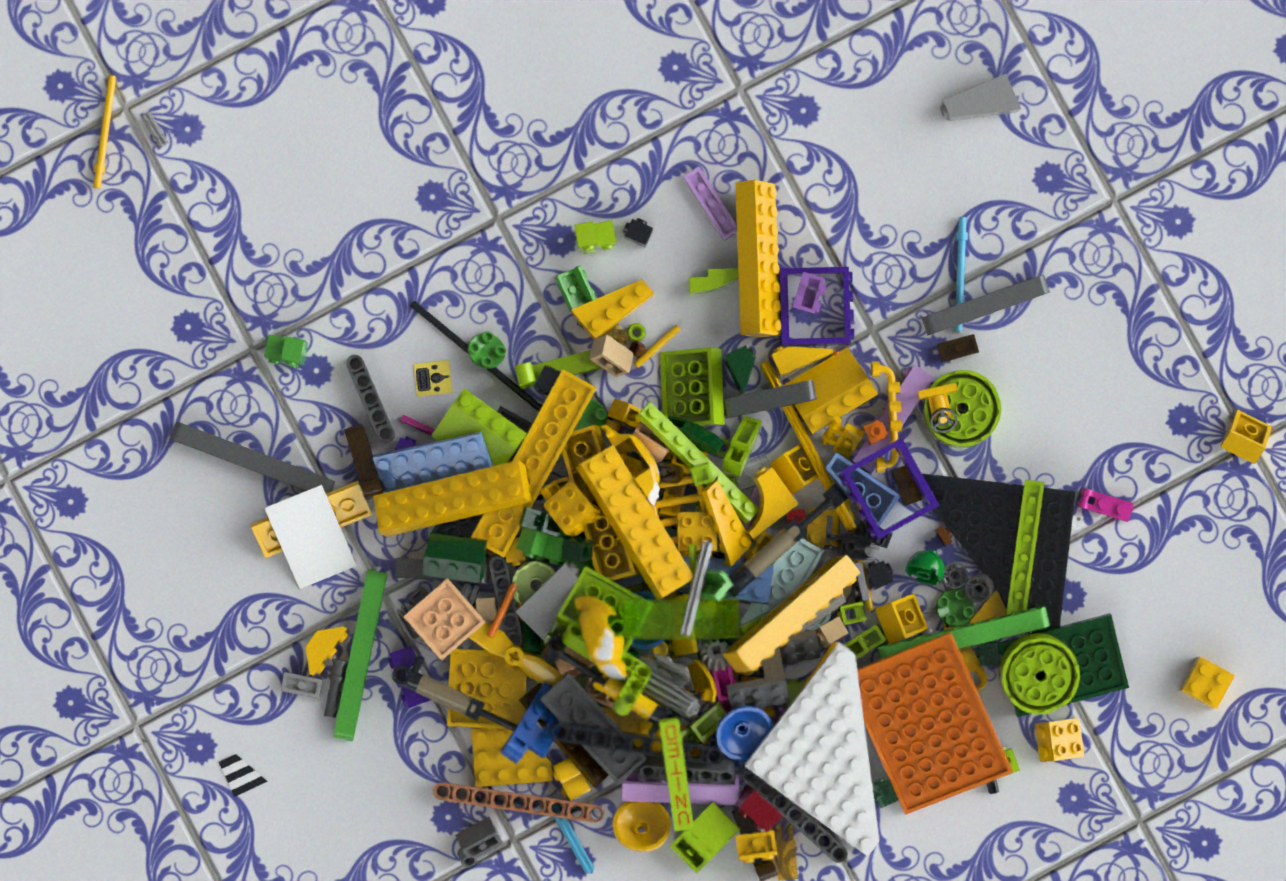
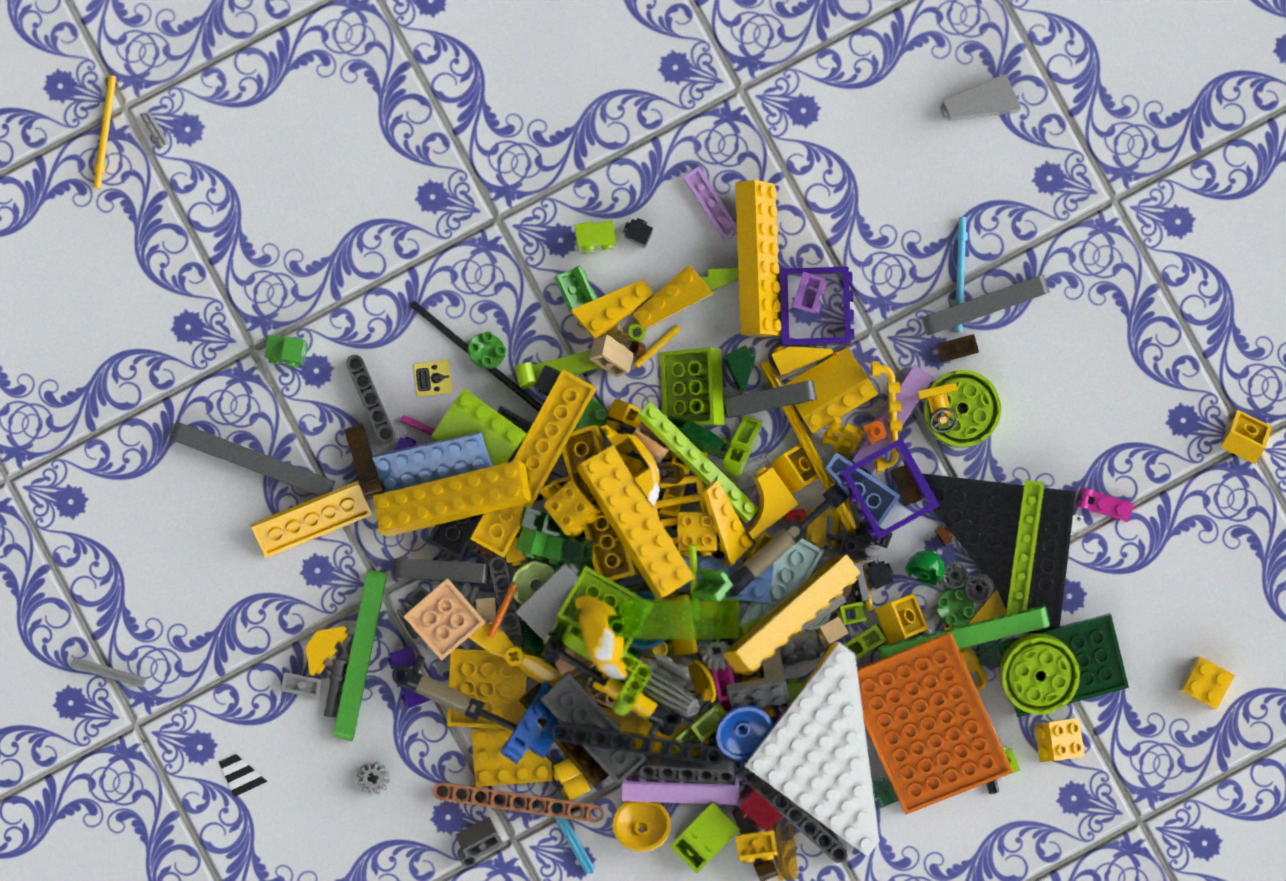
(108, 672): none -> light grey axle
(310, 536): white sticker -> none
(370, 784): none -> light grey gear
(455, 557): dark green slope -> none
(676, 774): lime tile -> none
(681, 292): none -> yellow wing
(696, 588): light grey axle -> none
(701, 474): lime tile -> none

